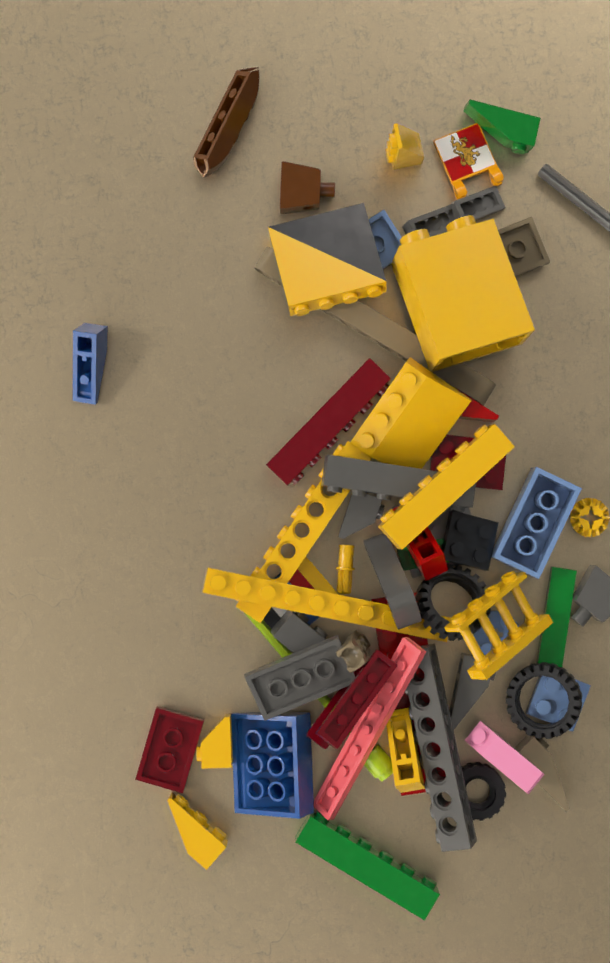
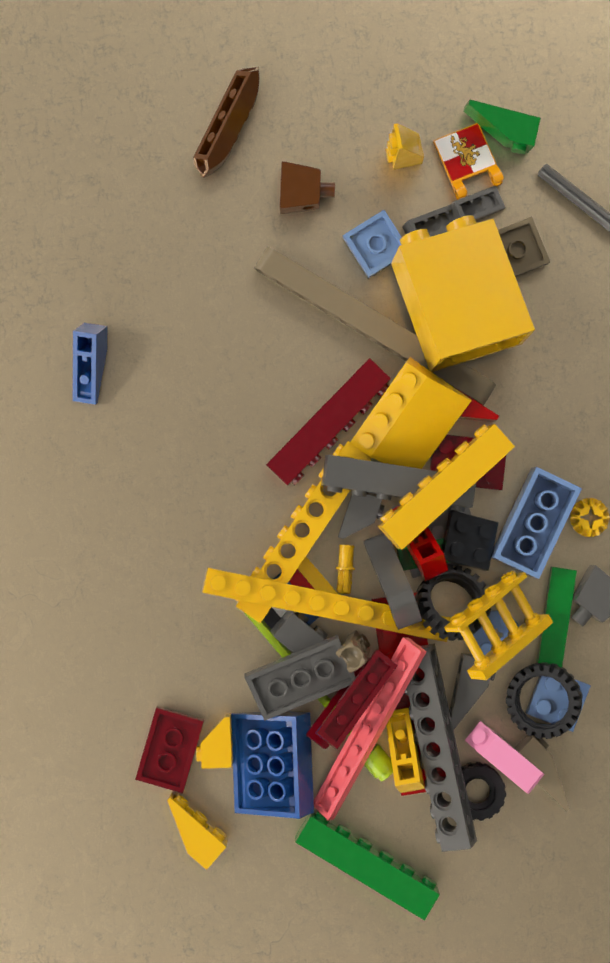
(327, 259): panel -> none

